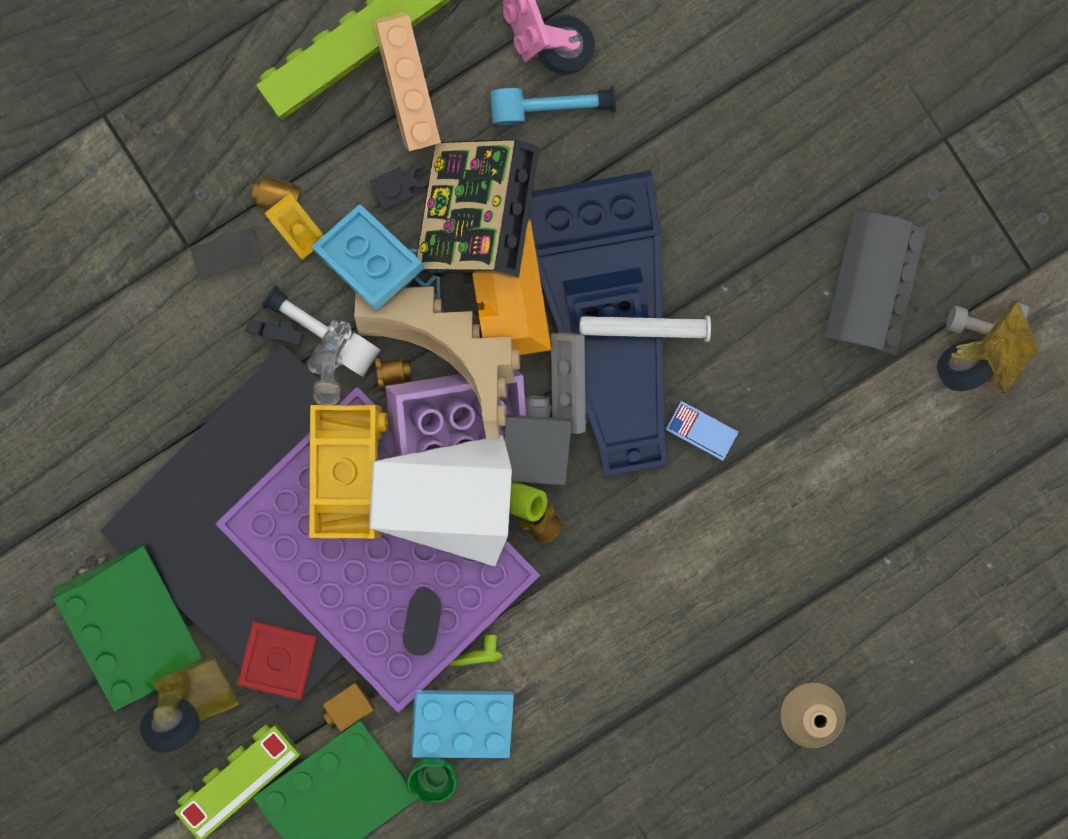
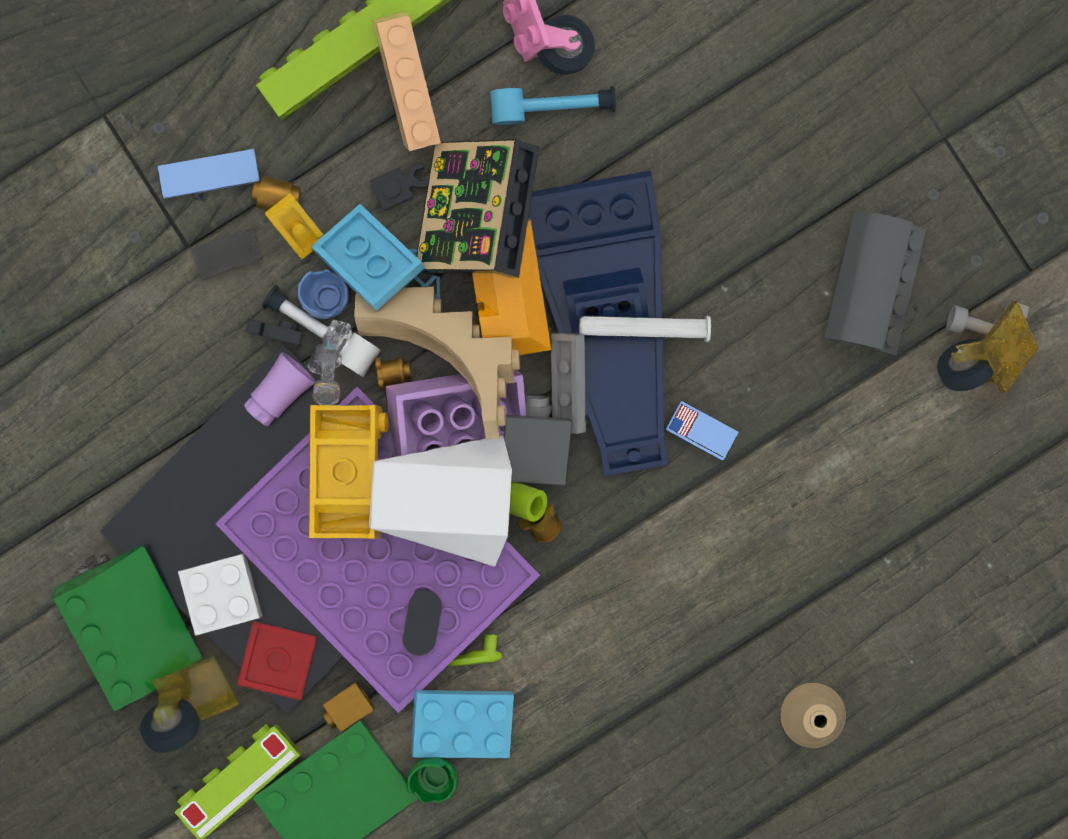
(208, 173): none -> light blue tile
(220, 594): none -> white brick
(278, 389): none -> lavender plant
(323, 294): none -> medium blue hair

